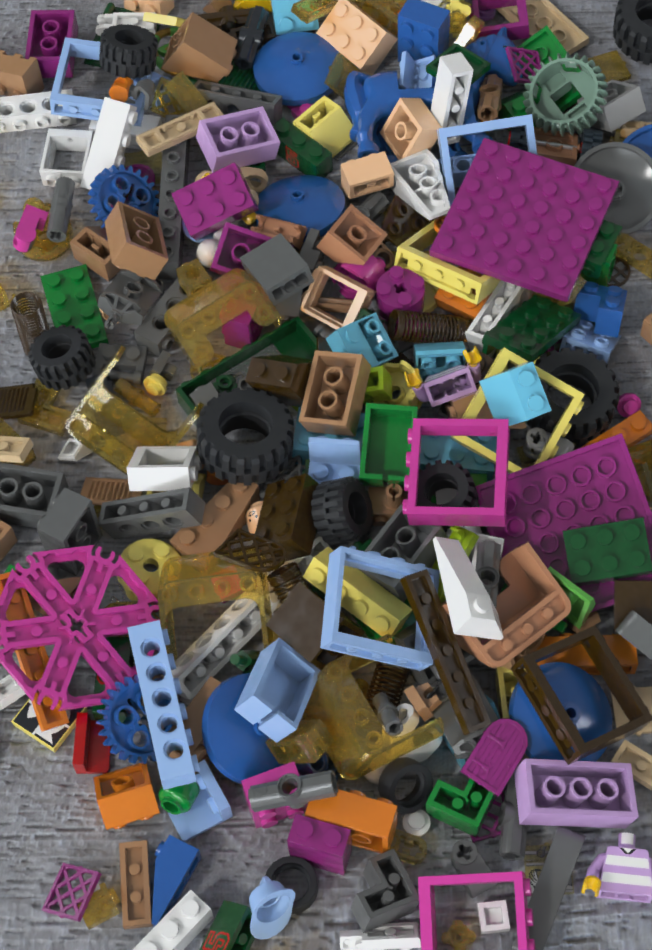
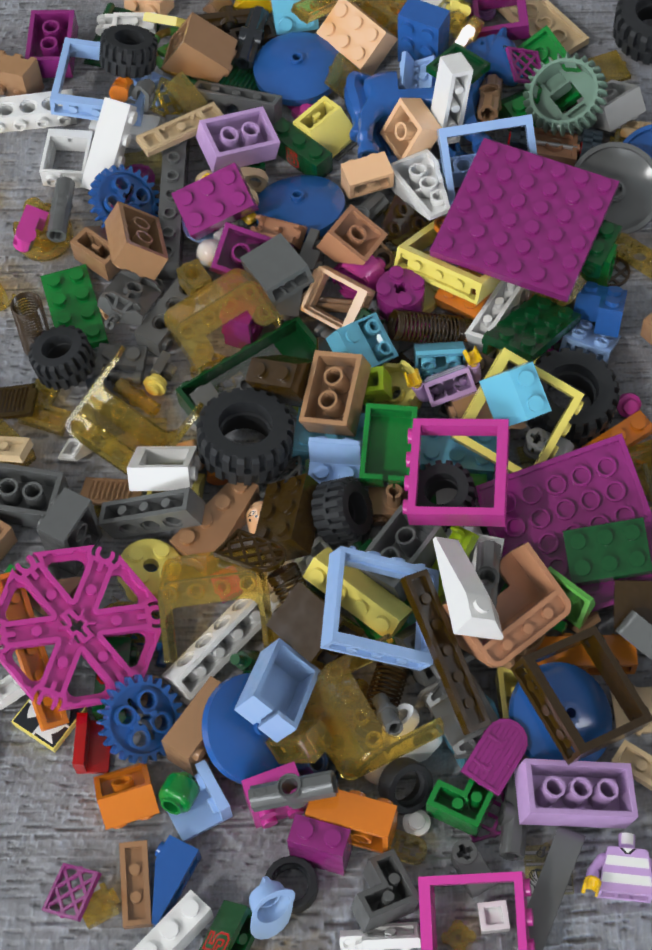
(172, 771): light blue brick -> none
(220, 380): dark green plate -> none
(419, 700): medium nougat tile -> none

